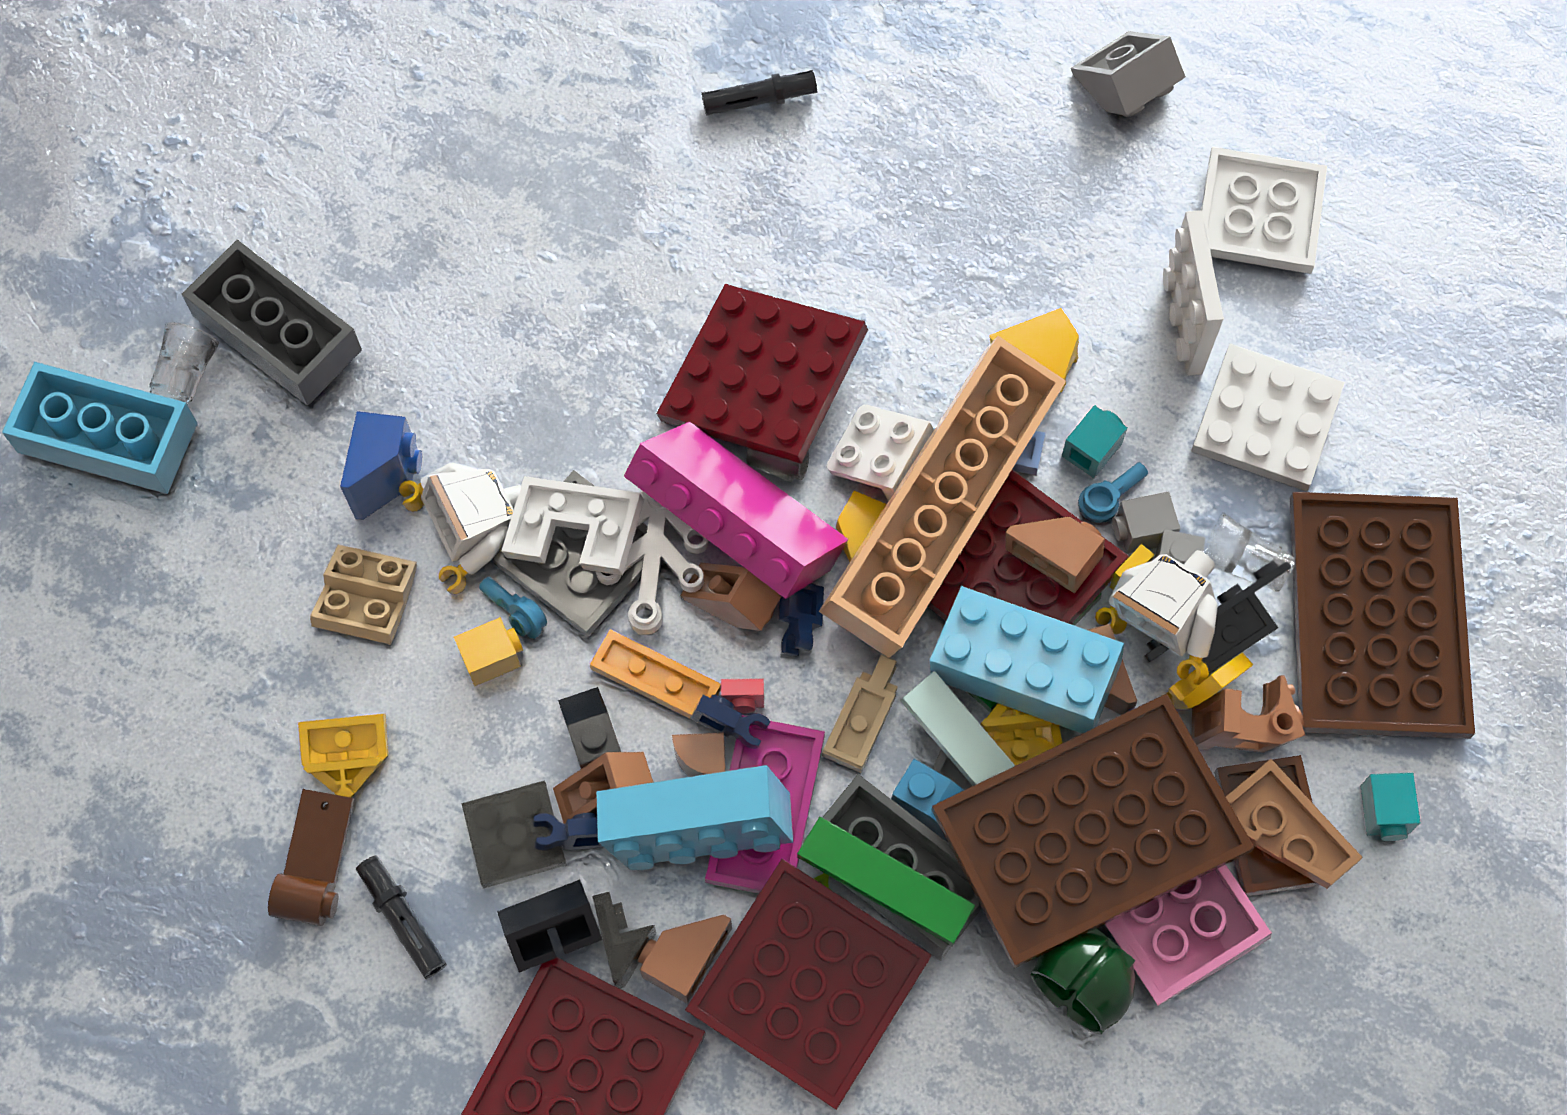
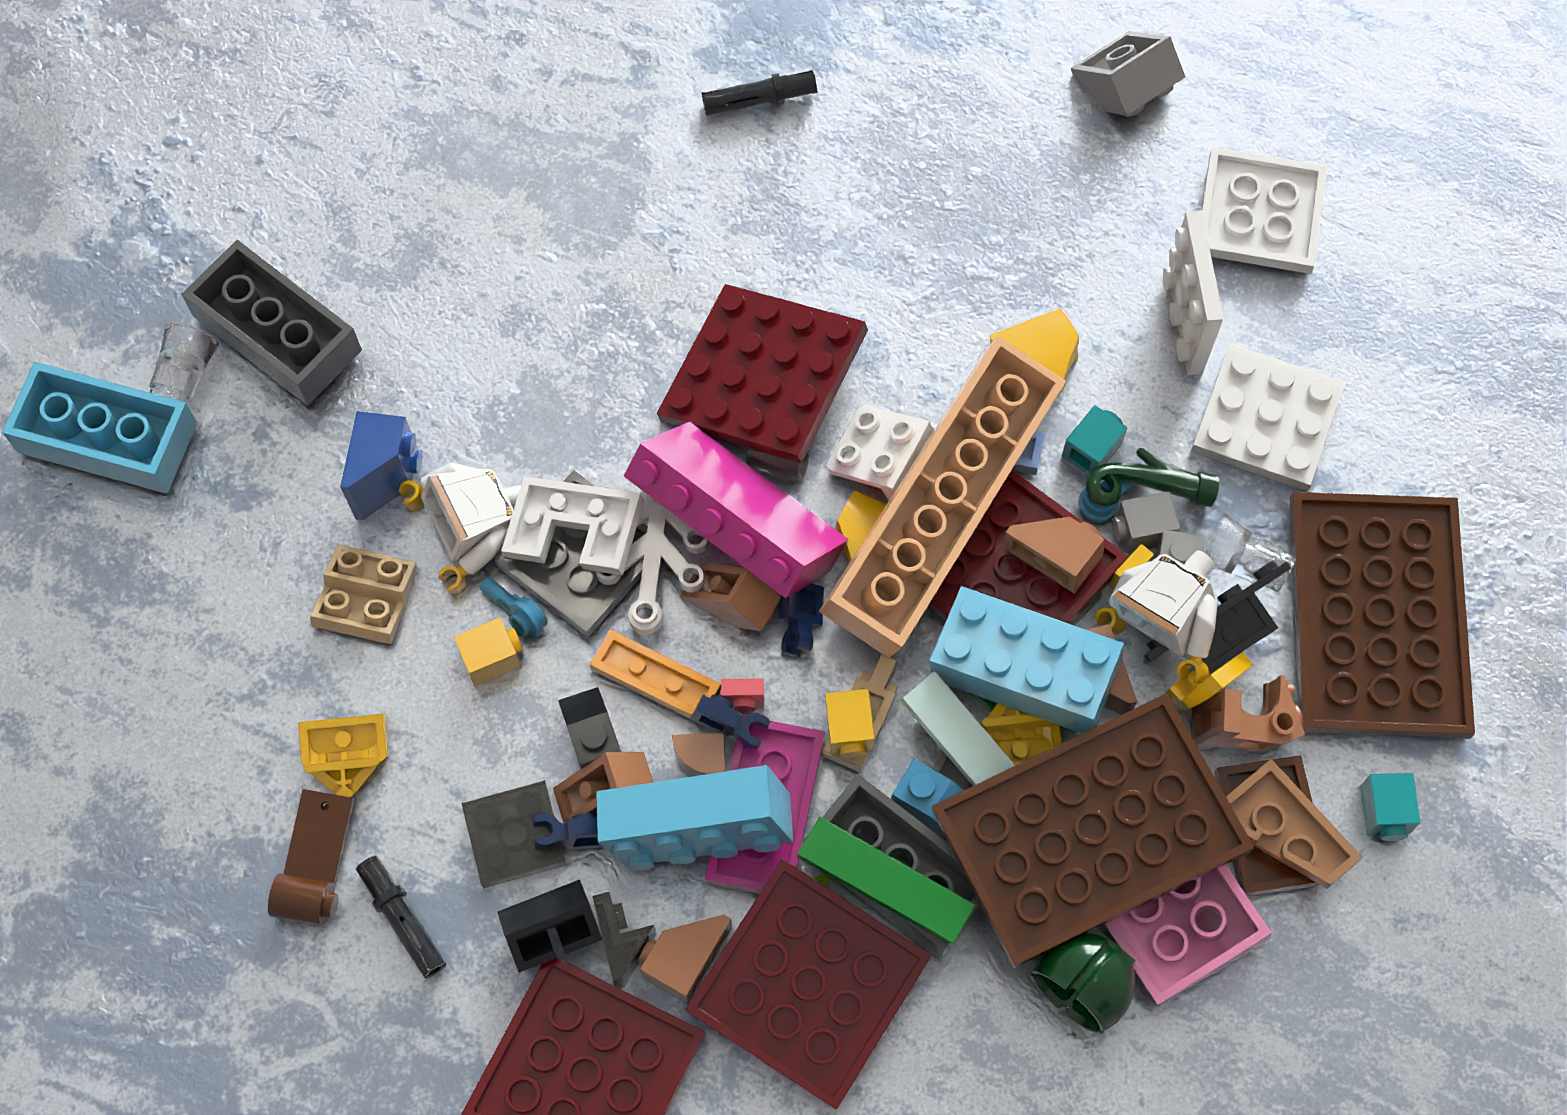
(849, 723): none -> yellow brick
(1157, 475): none -> dark green plant

